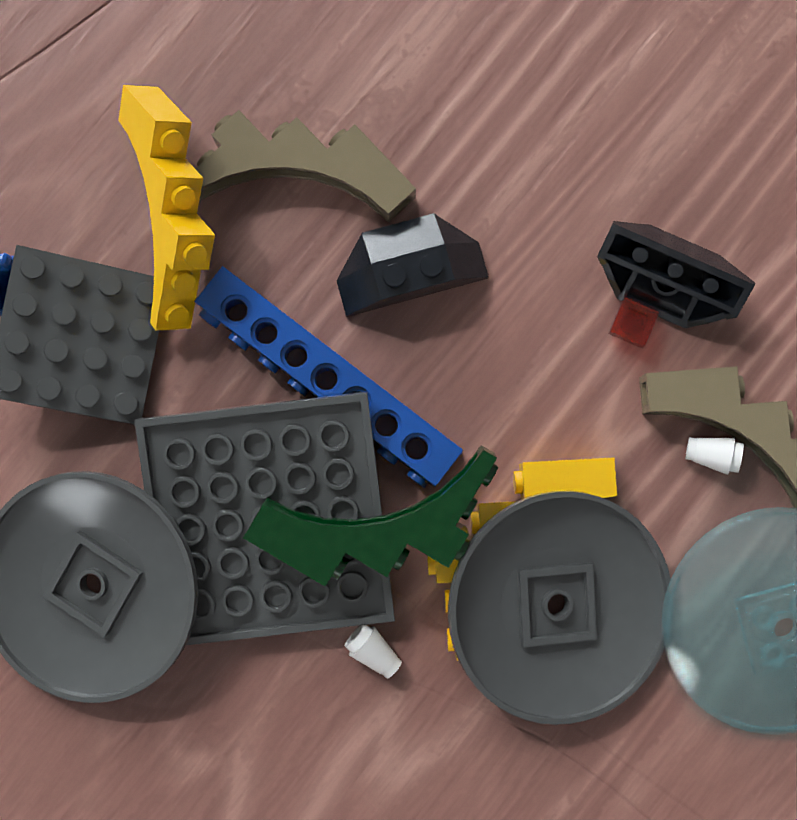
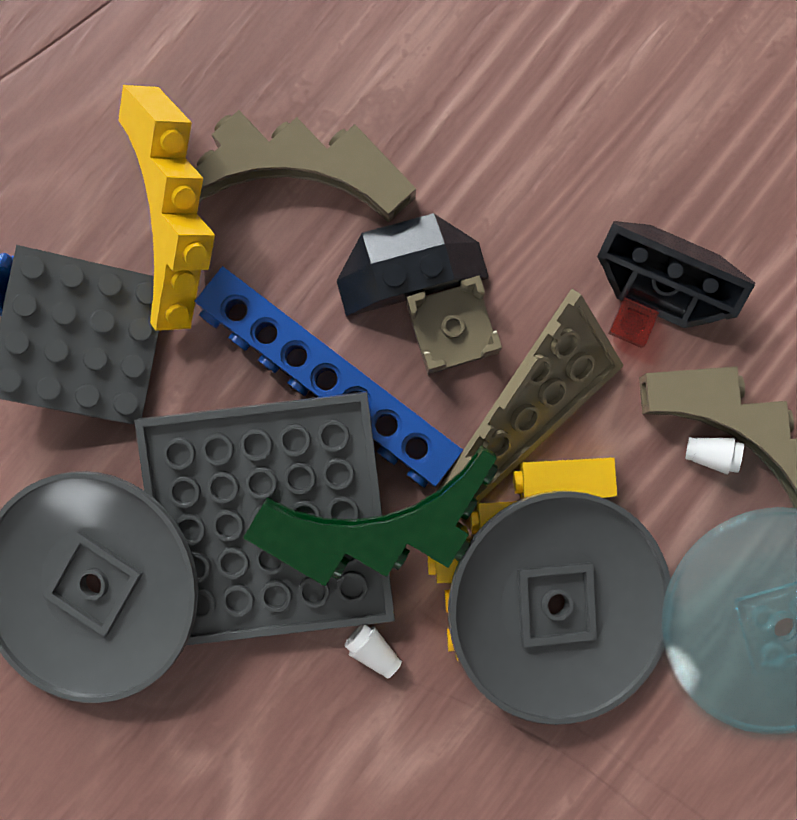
(453, 326): none -> dark tan panel
(551, 384): none -> dark tan wing

